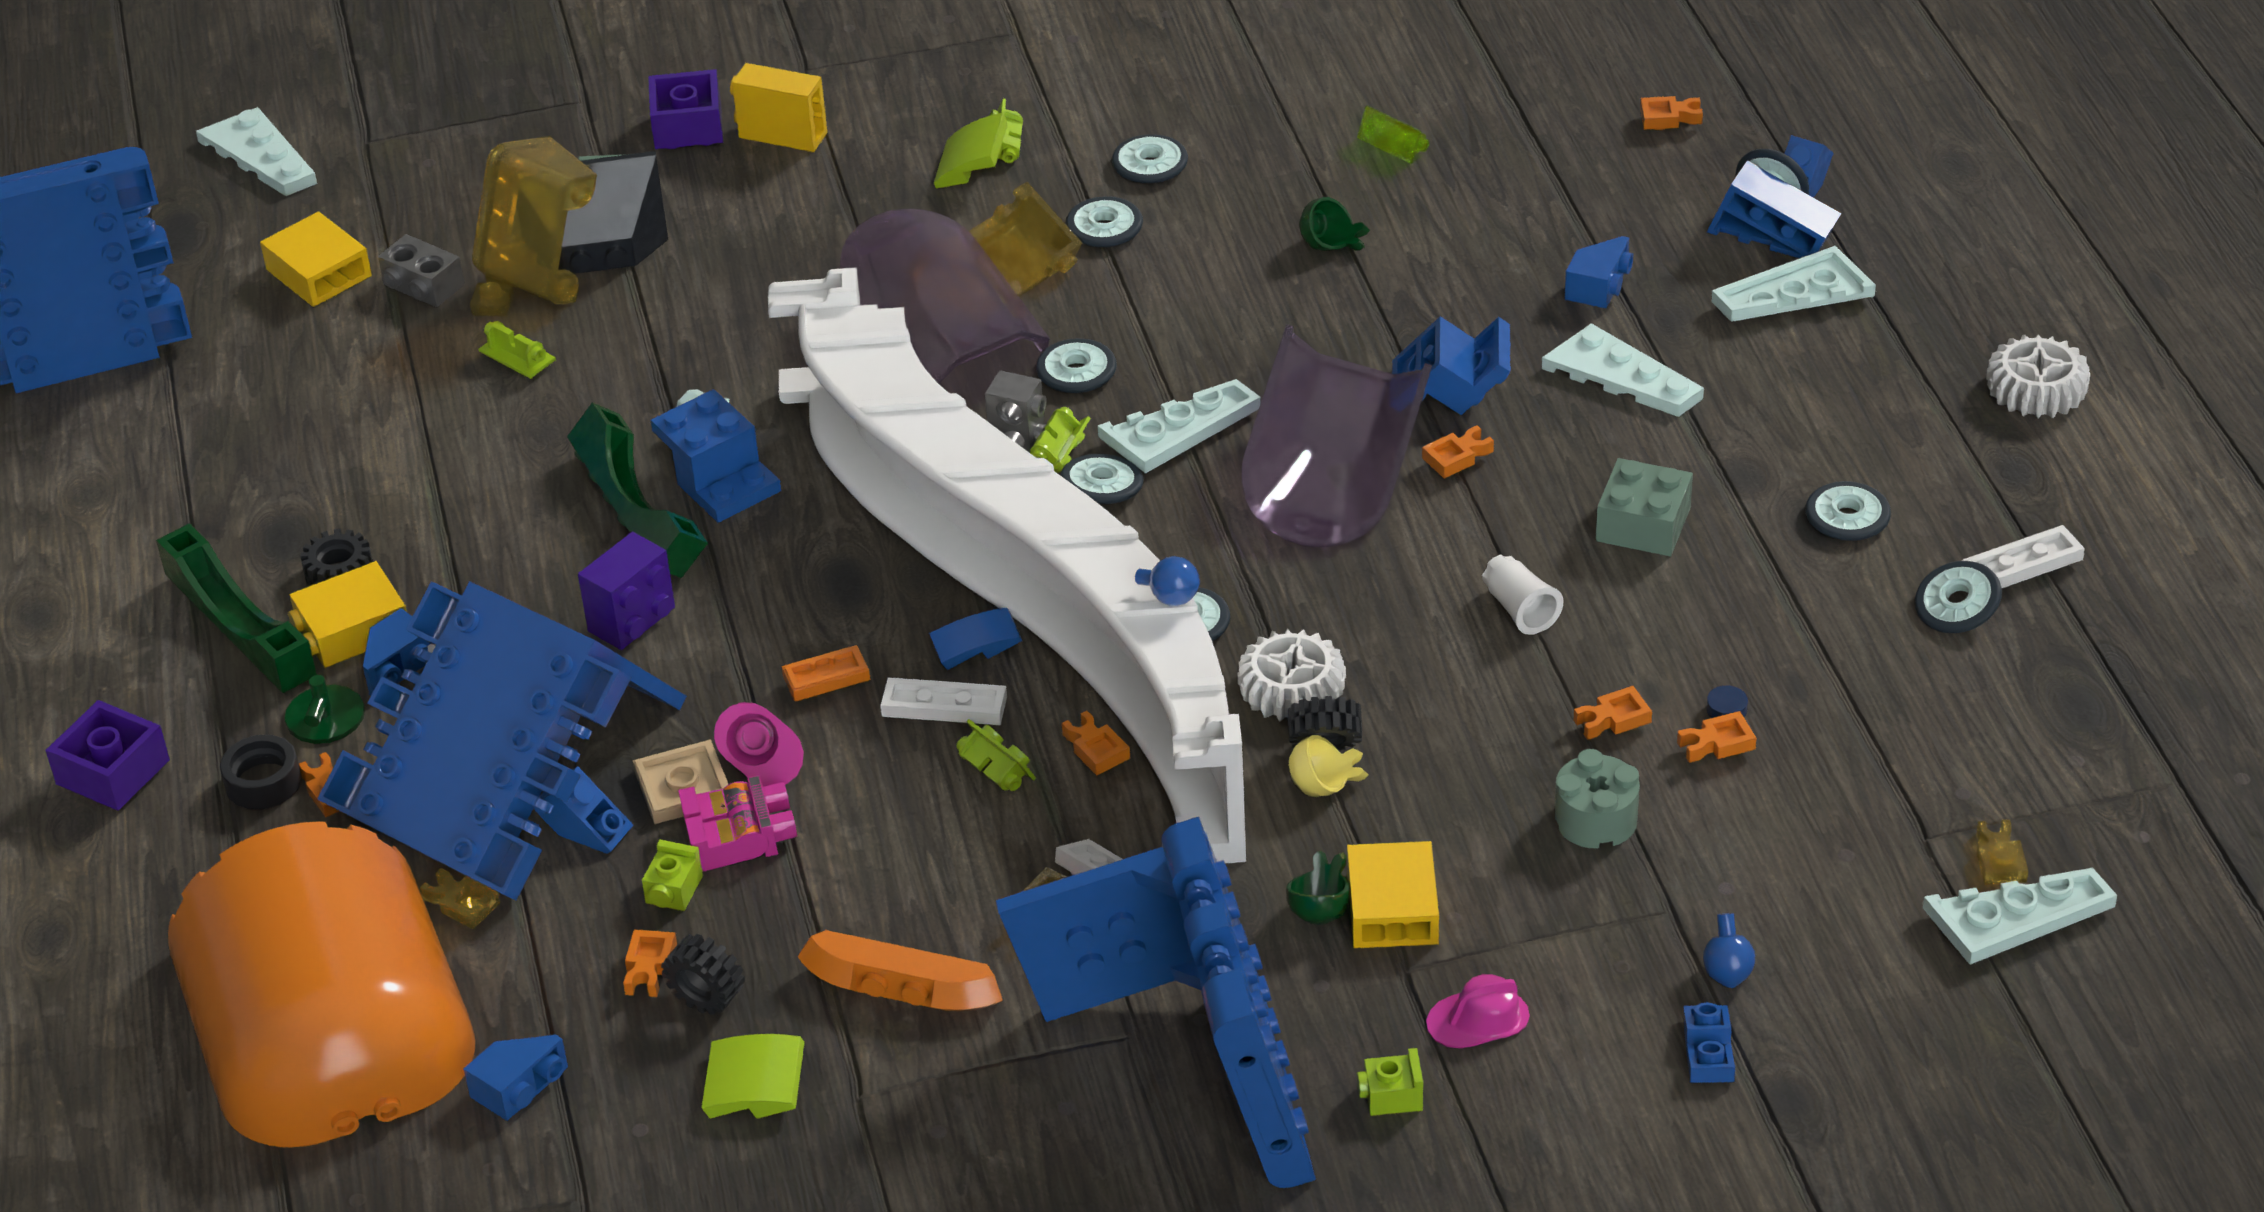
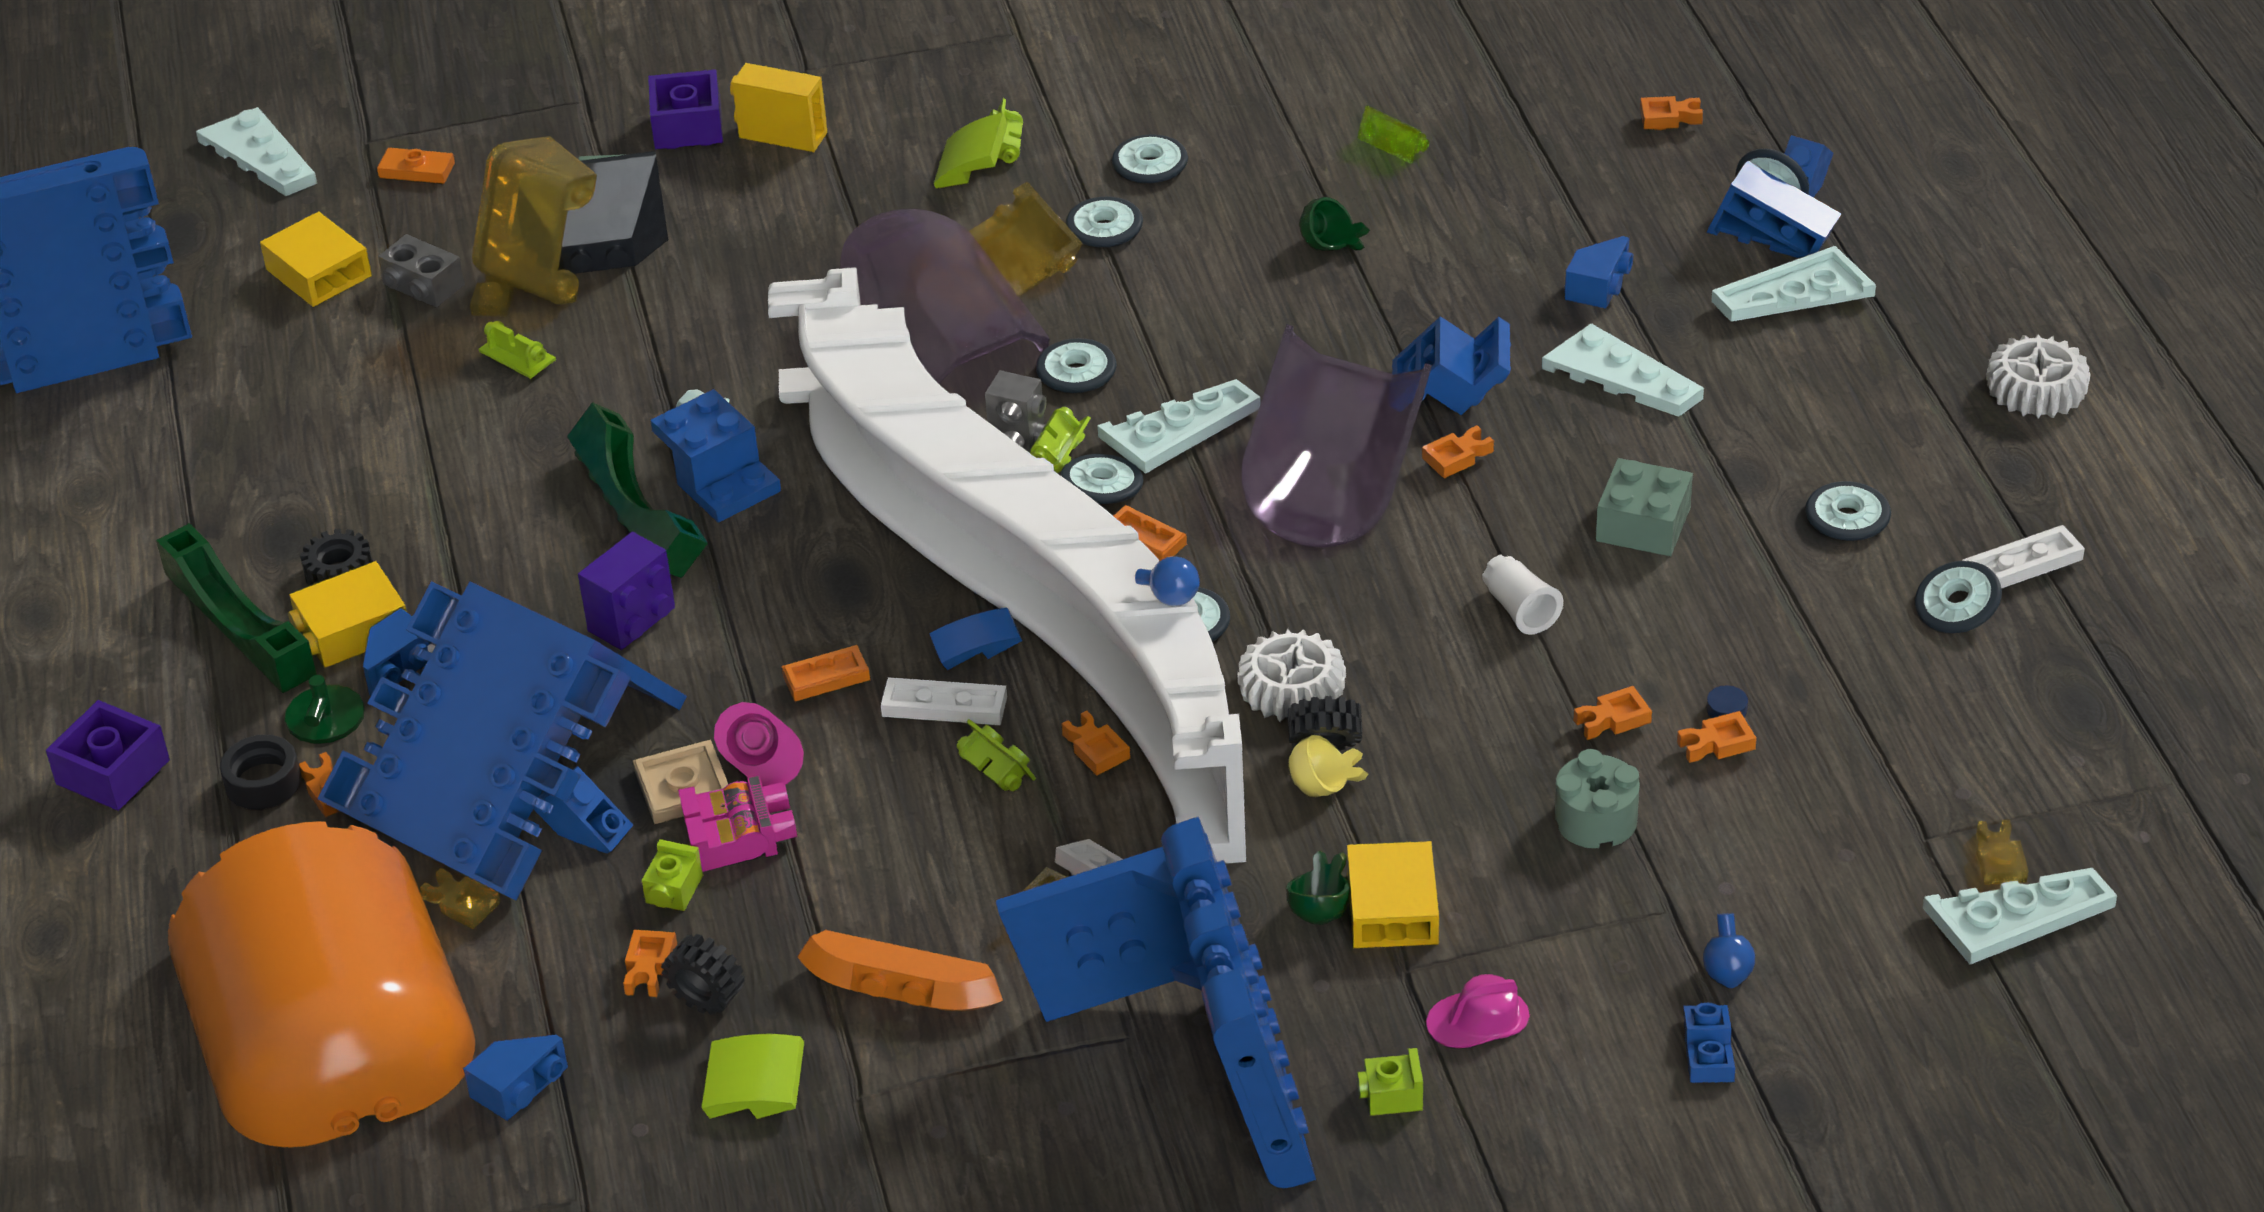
(416, 165): none -> orange plate
(1155, 535): none -> orange plate

